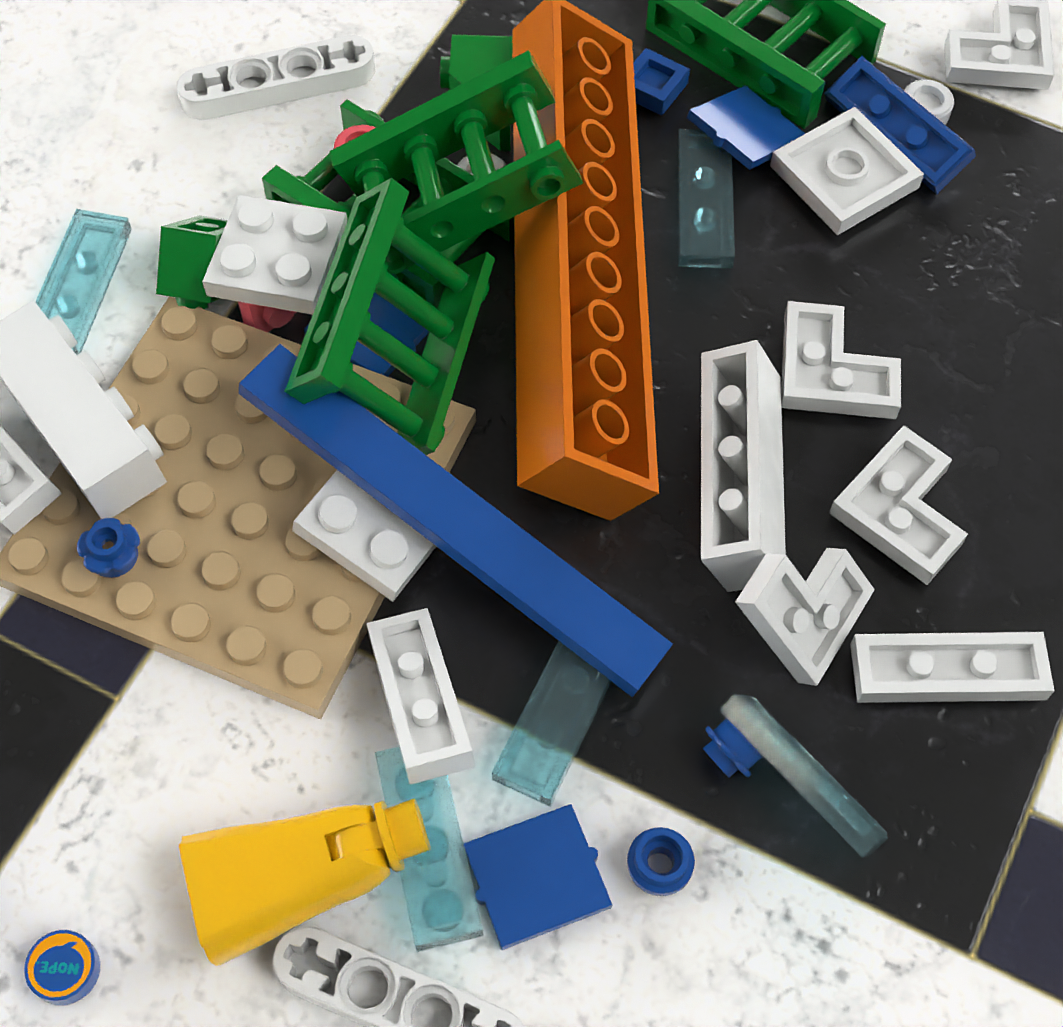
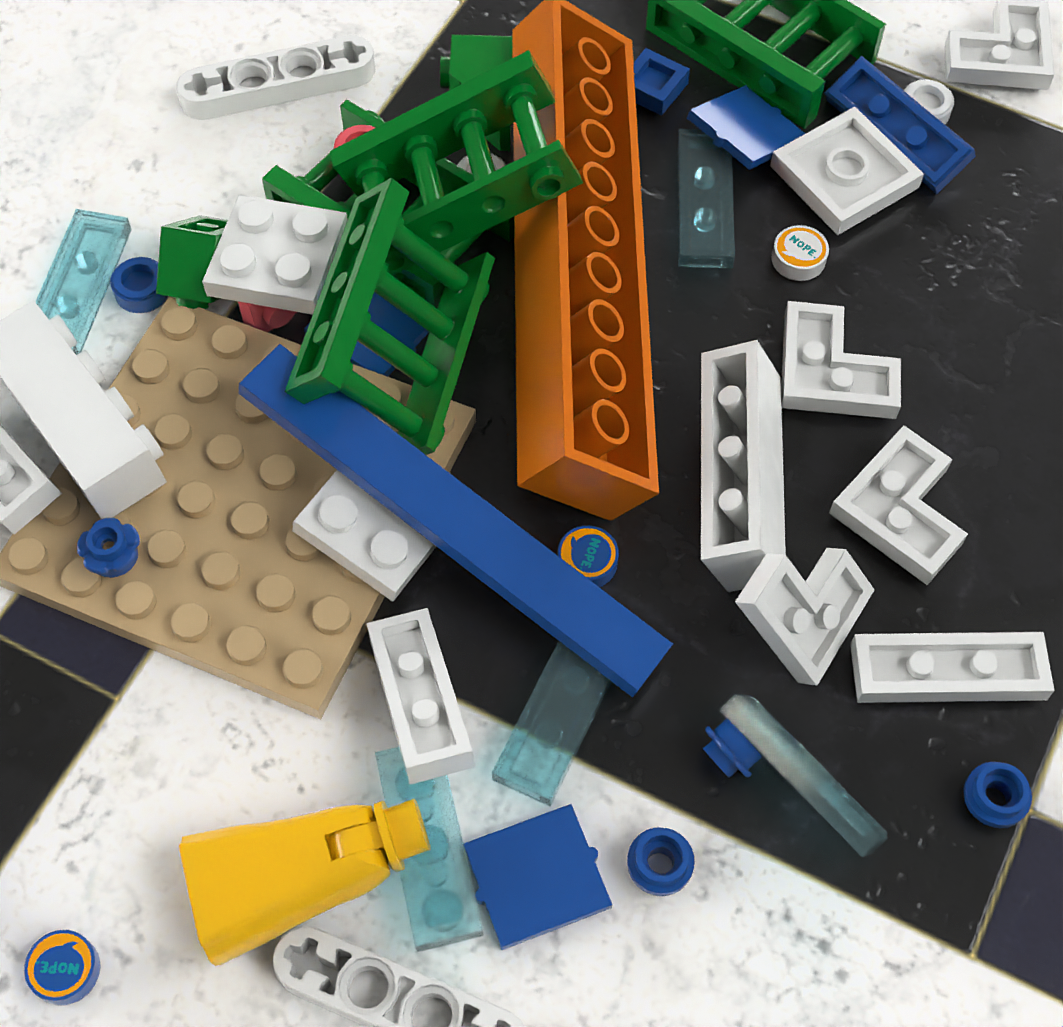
(135, 285): none -> blue tile
(591, 553): none -> blue tile
(800, 253): none -> white tile
(1008, 781): none -> blue plate

